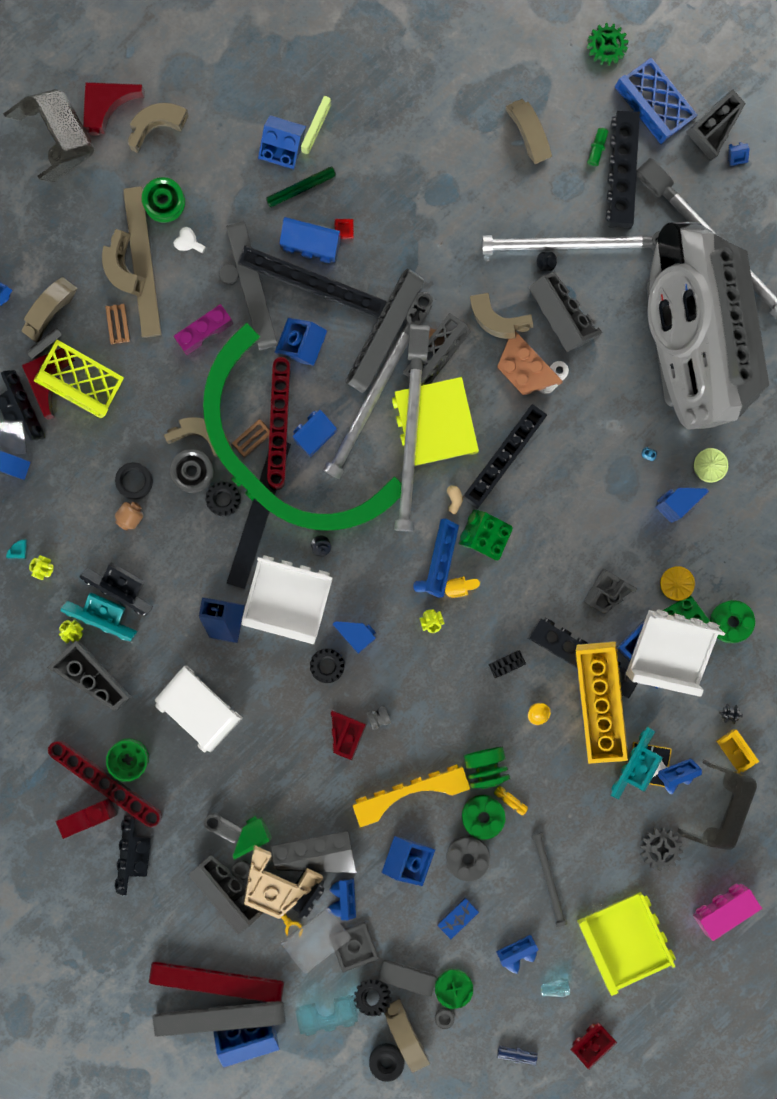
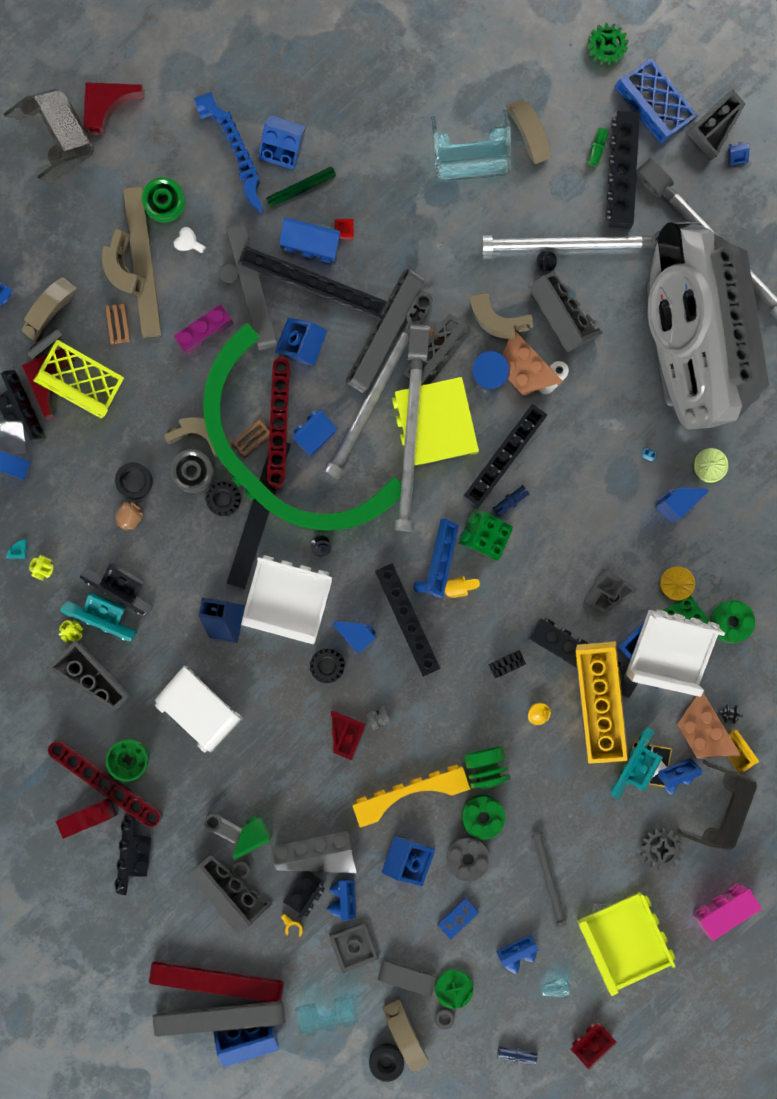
(153, 116): dark tan arch -> none
(207, 107): none -> blue piece
(271, 893): tan wing -> none
(316, 125): yellowish green tile -> none
(316, 940): clear piece -> none
(362, 992): black tyre -> none
(407, 620): none -> black brick
(431, 621): neon yellow gear -> none
(456, 498): tan arm -> none
(474, 158): none -> clear light blue windscreen
(491, 369): none -> blue tile
(510, 501): none -> dark blue pin
(510, 800): yellow axle -> none
(705, 731): none -> nougat wing

